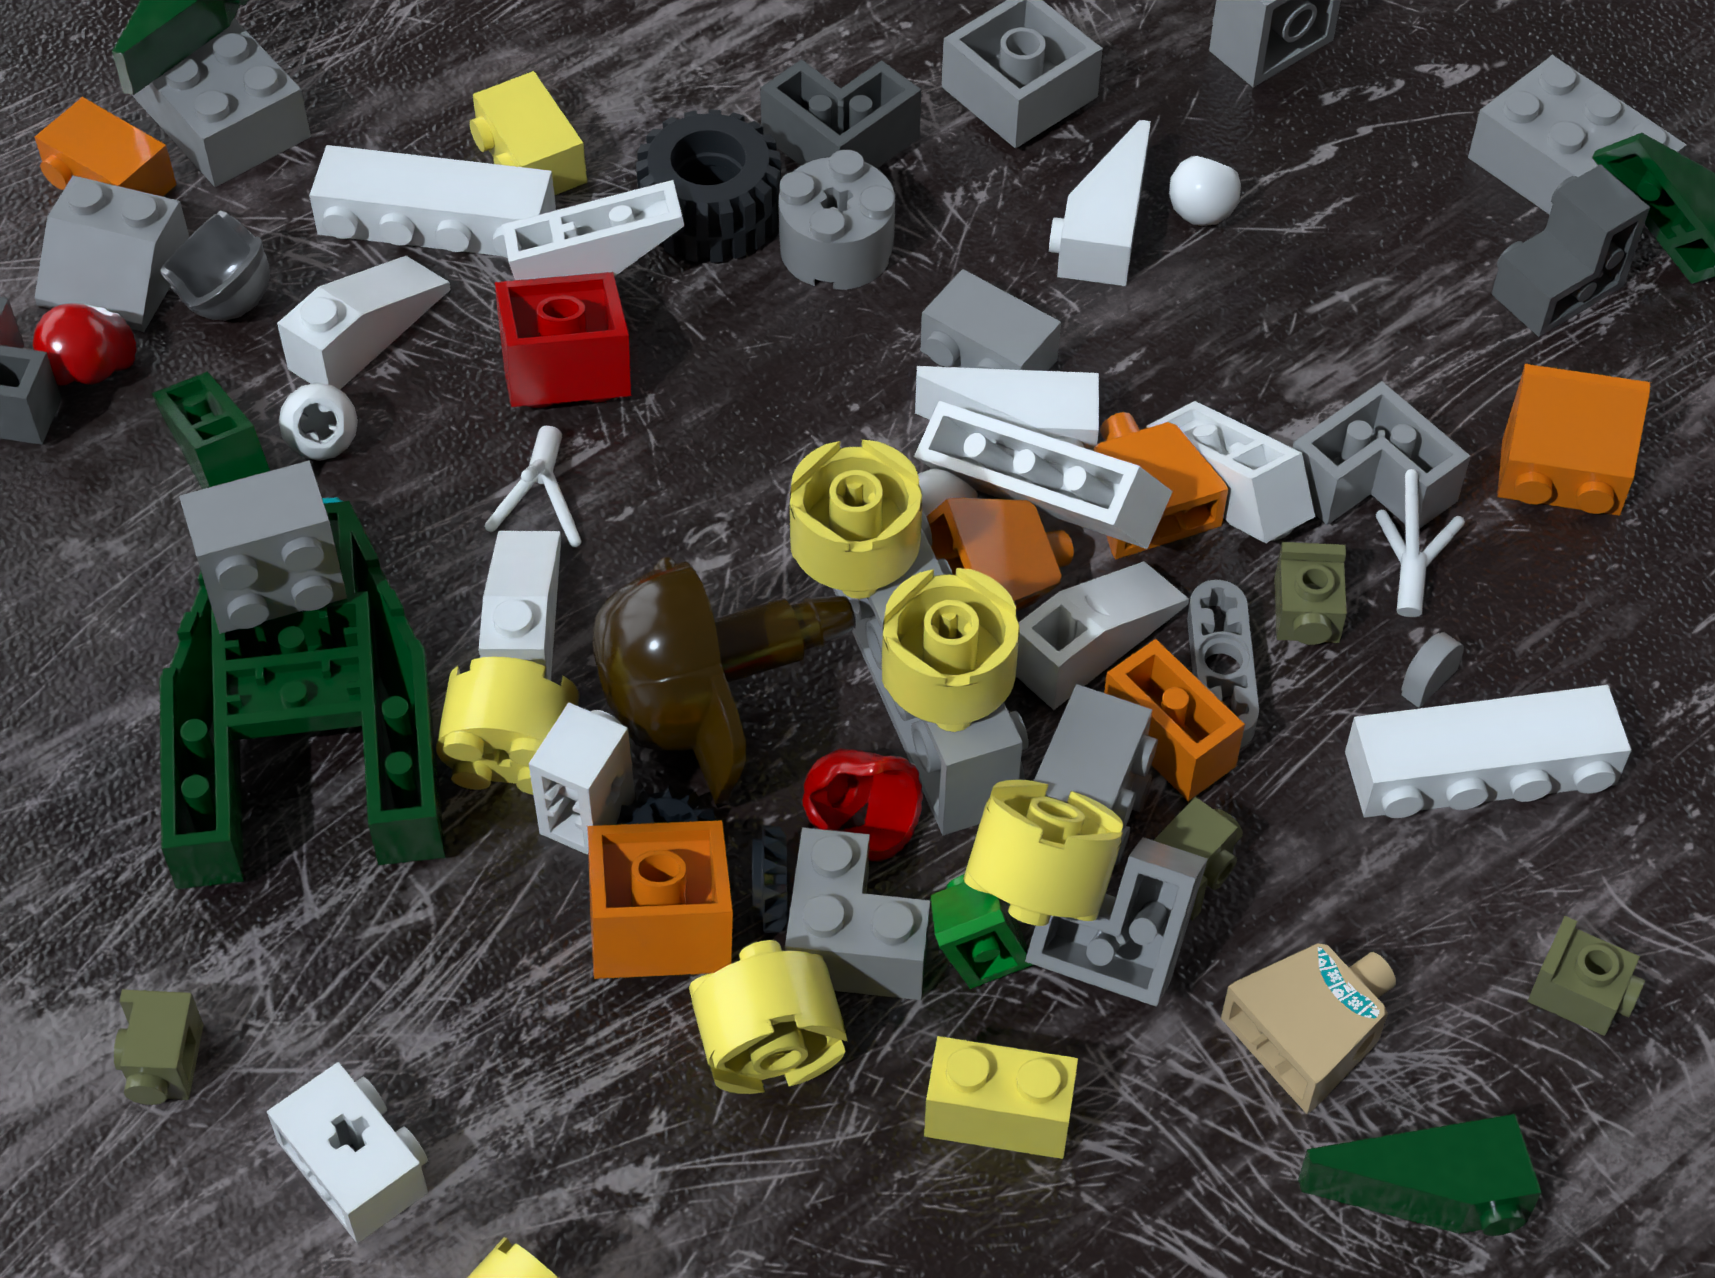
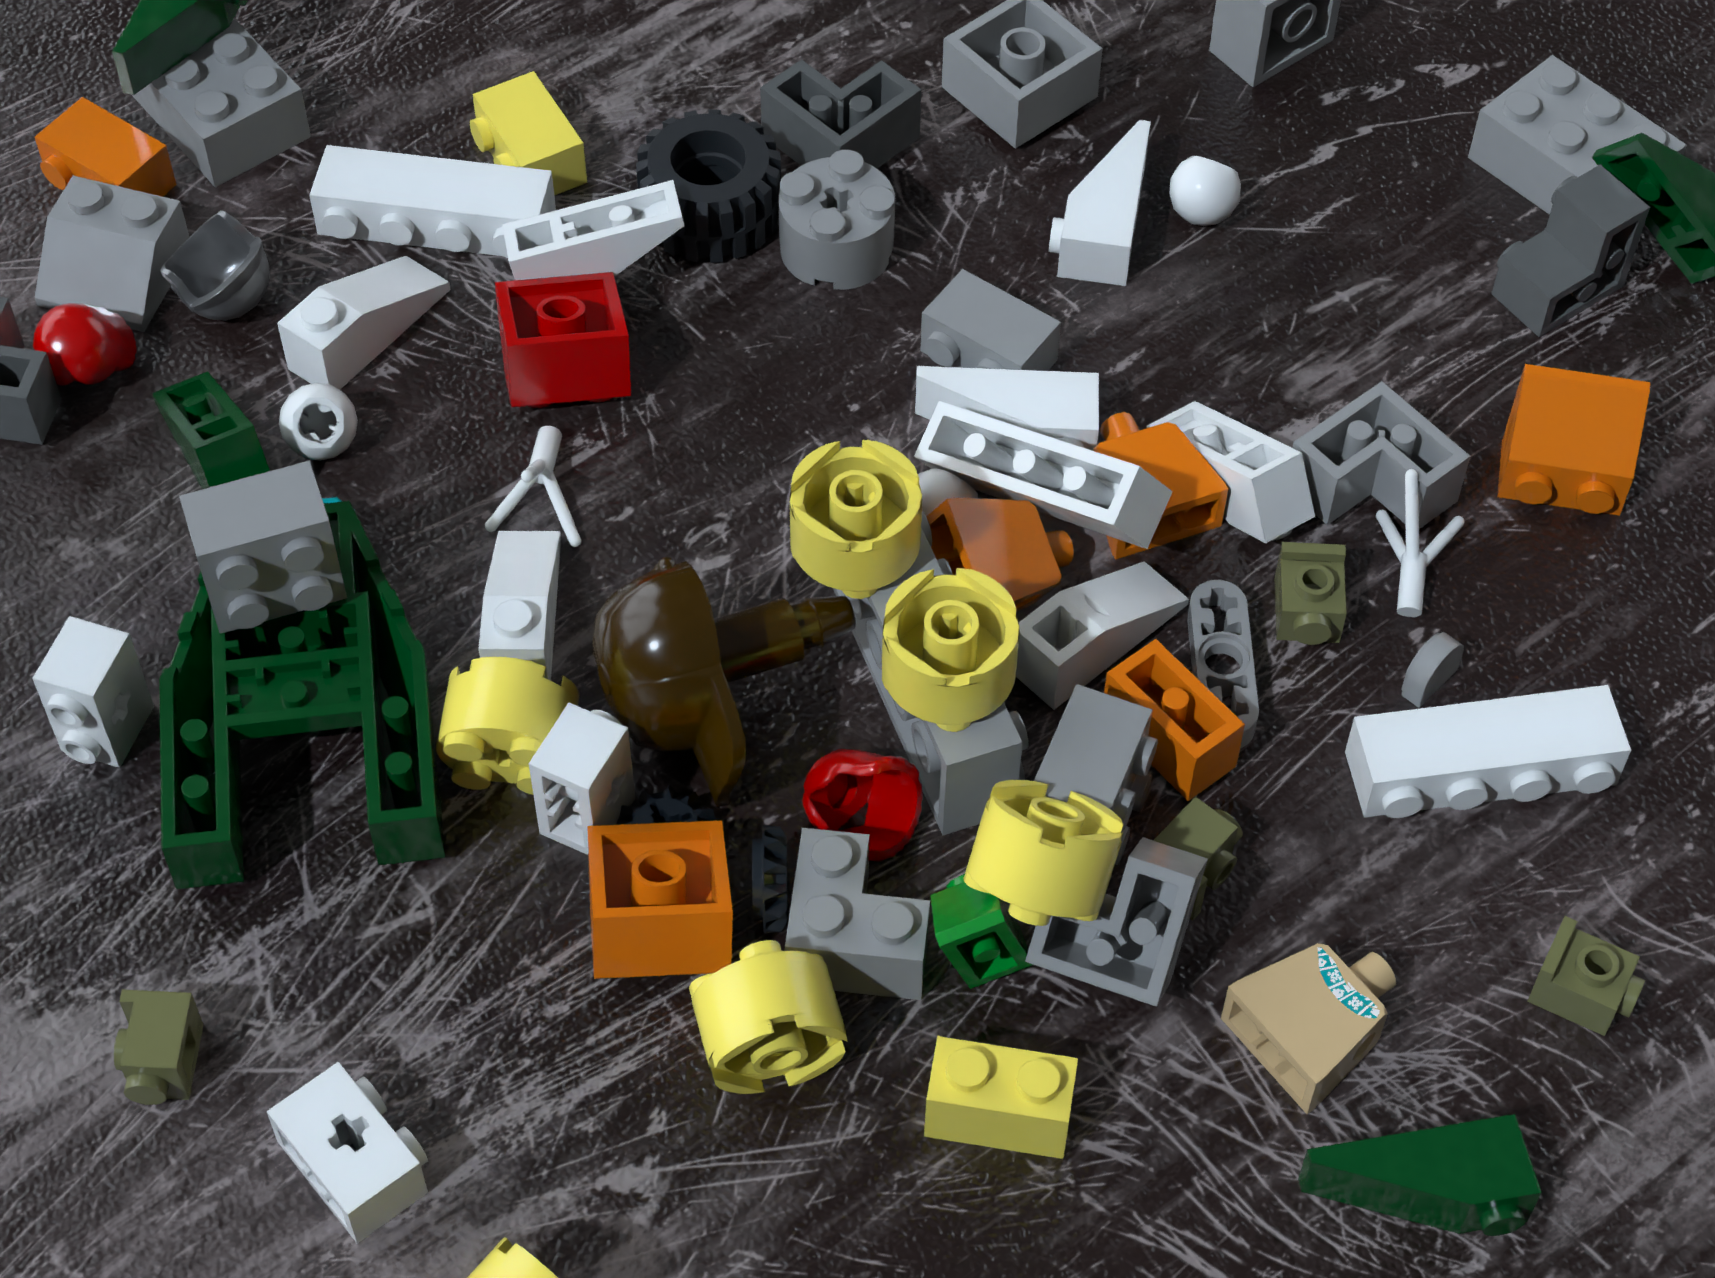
(93, 692): none -> white brick

